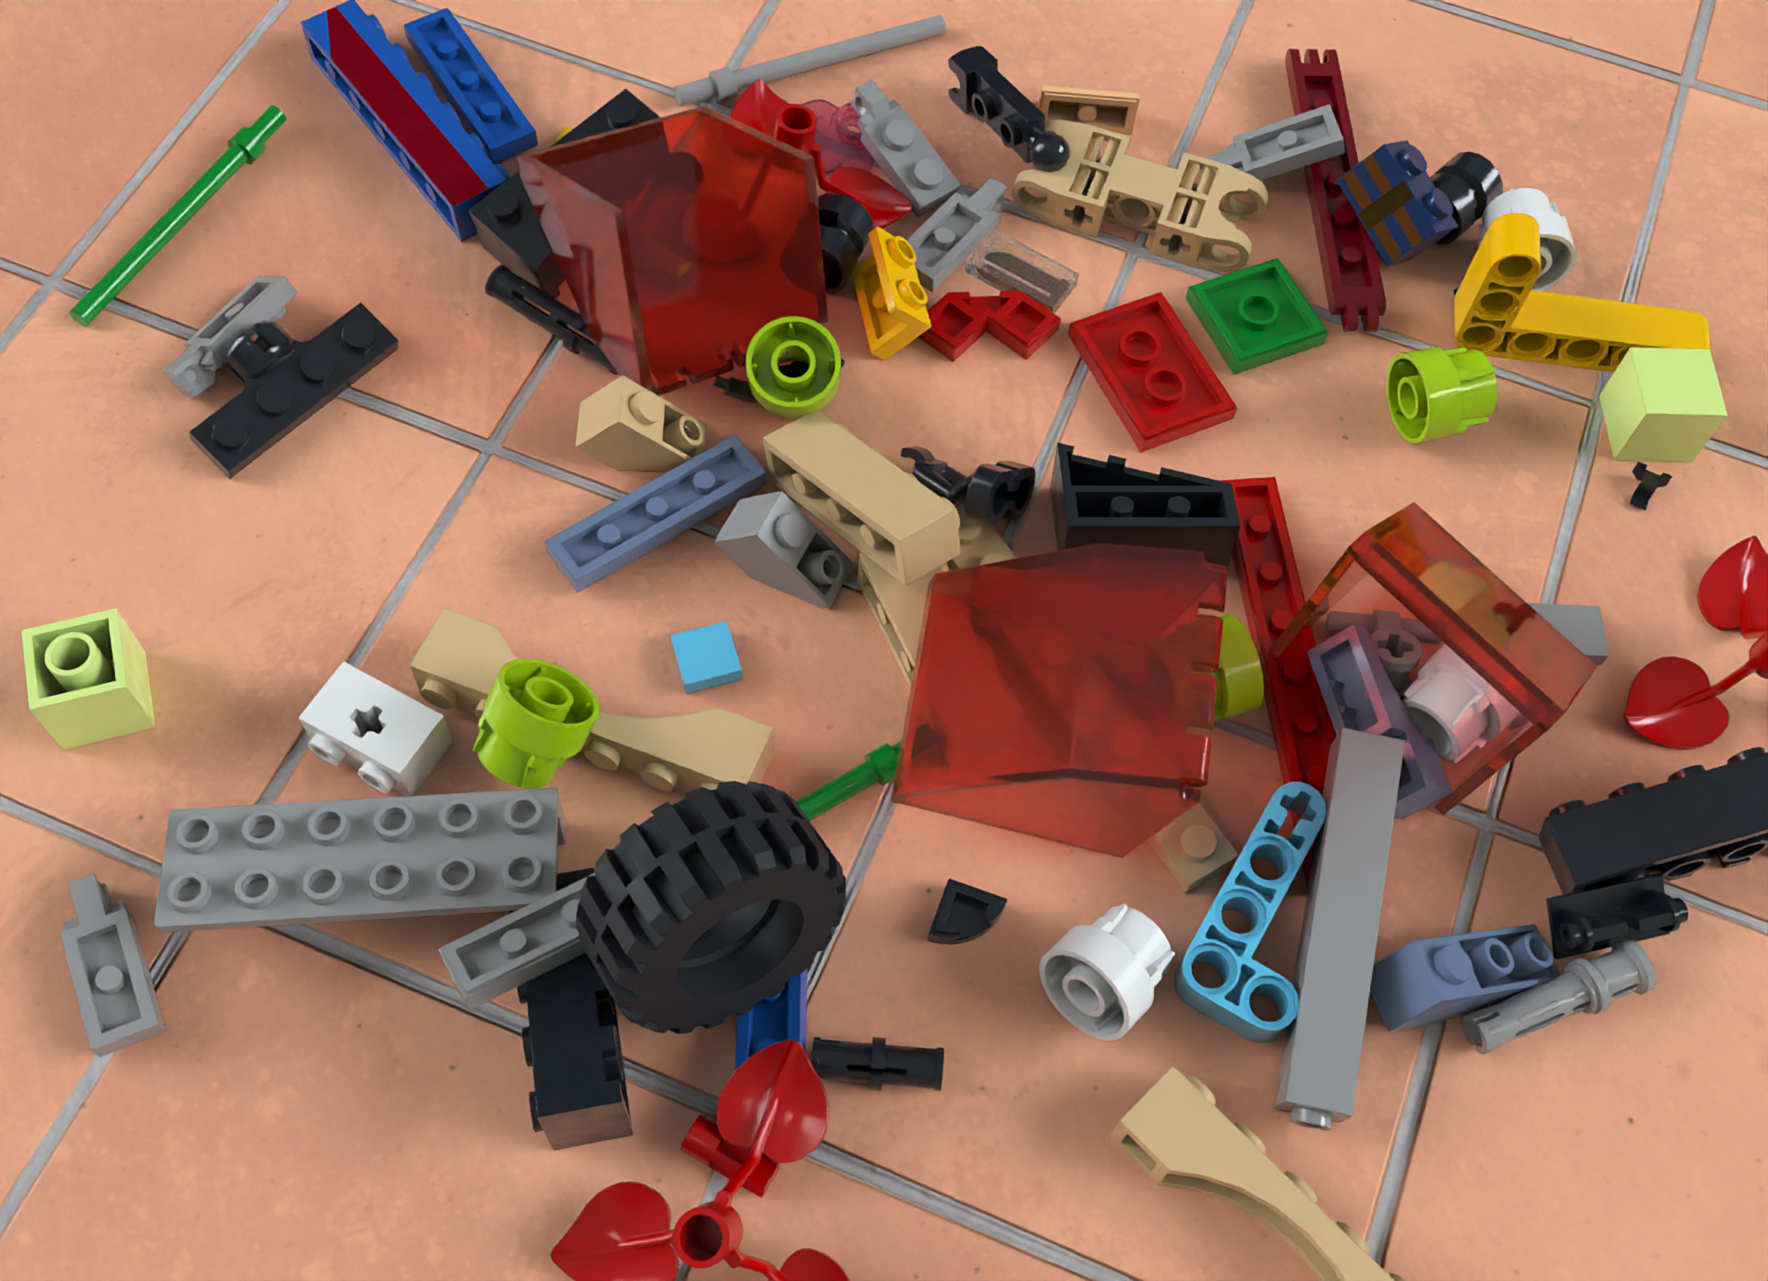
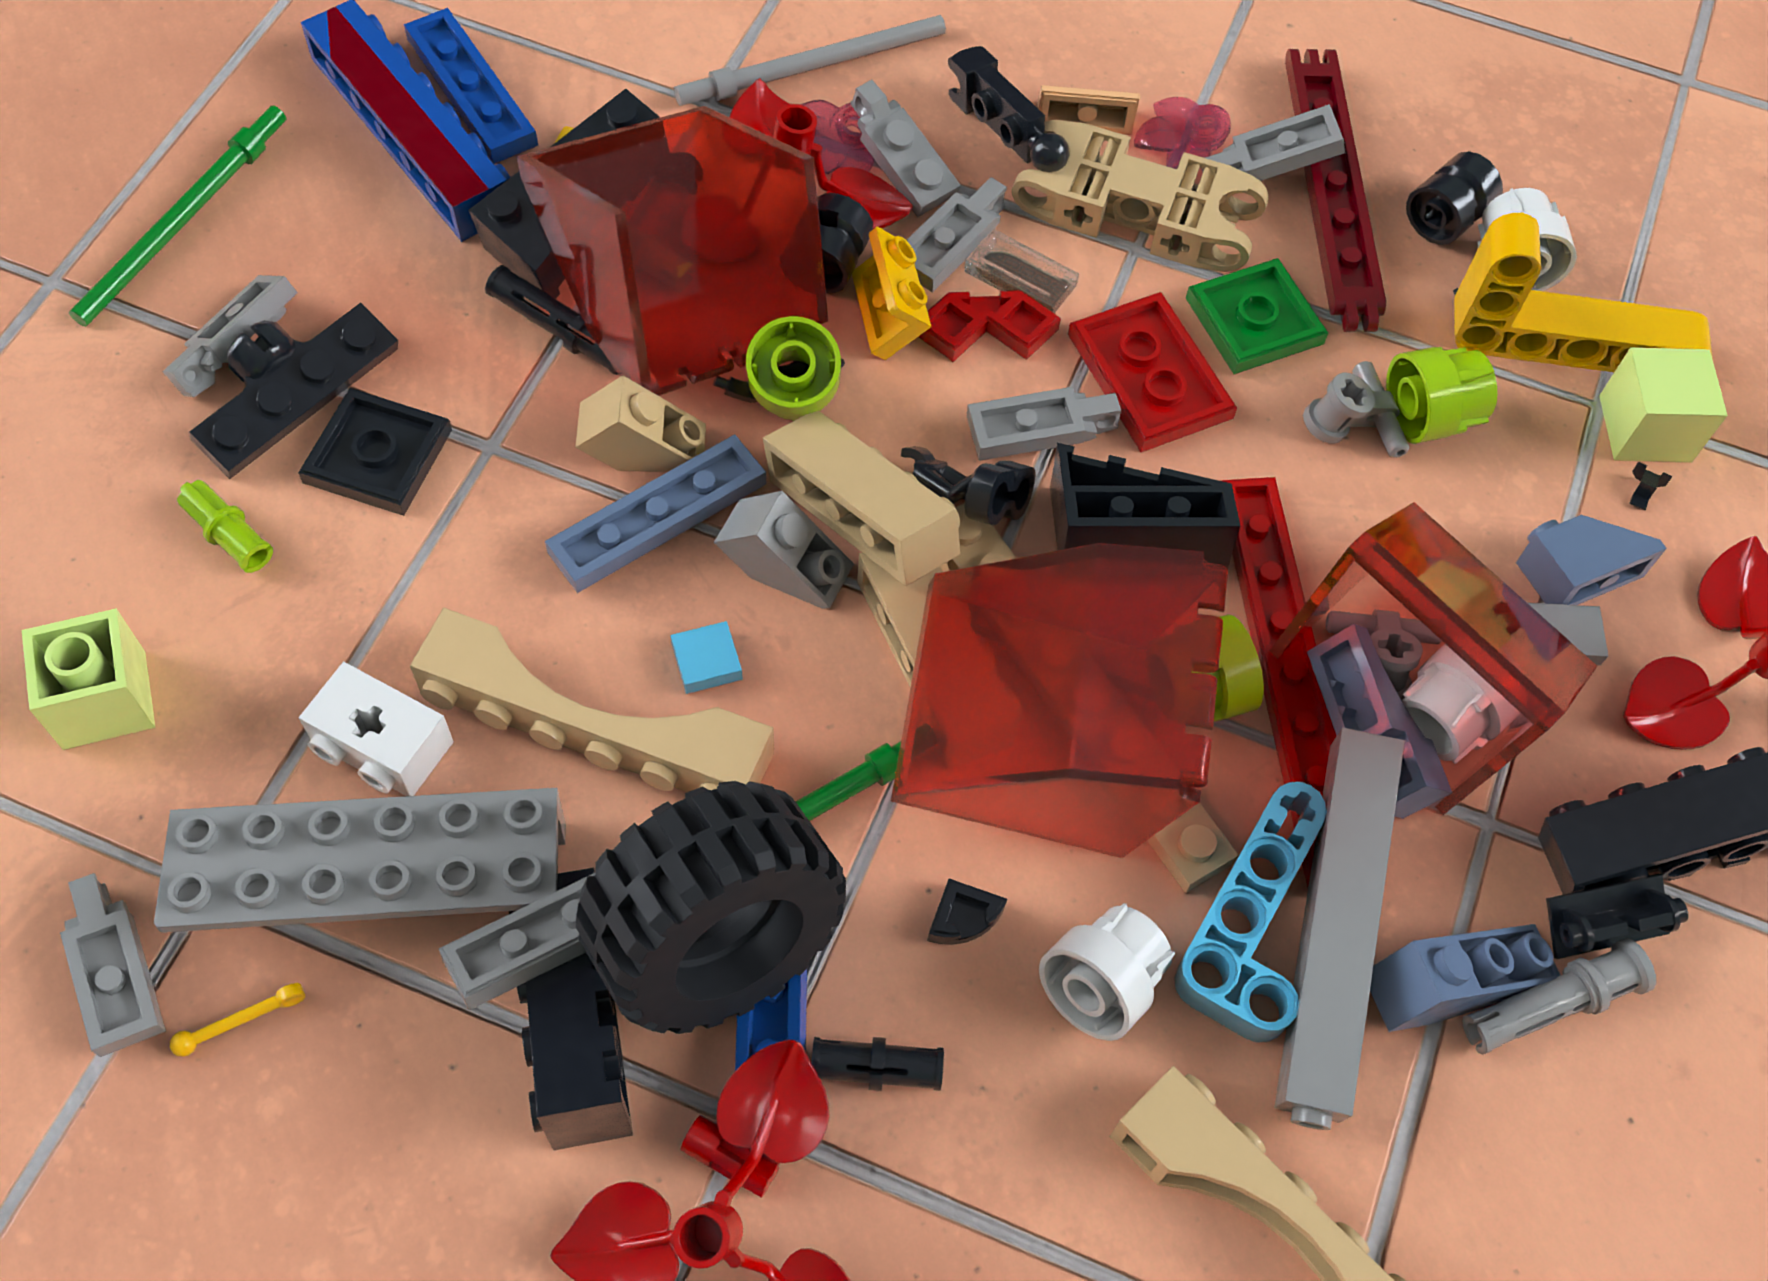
(185, 1042): none -> yellow hinge
(225, 526): none -> lime axle
(376, 451): none -> black tile
(534, 722): lime piece -> none
(1039, 421): none -> light grey hinge
(1184, 127): none -> clear pink plate
(1356, 402): none -> light grey piece
(1398, 202): dark blue brick -> none
(1585, 559): none -> sand blue slope

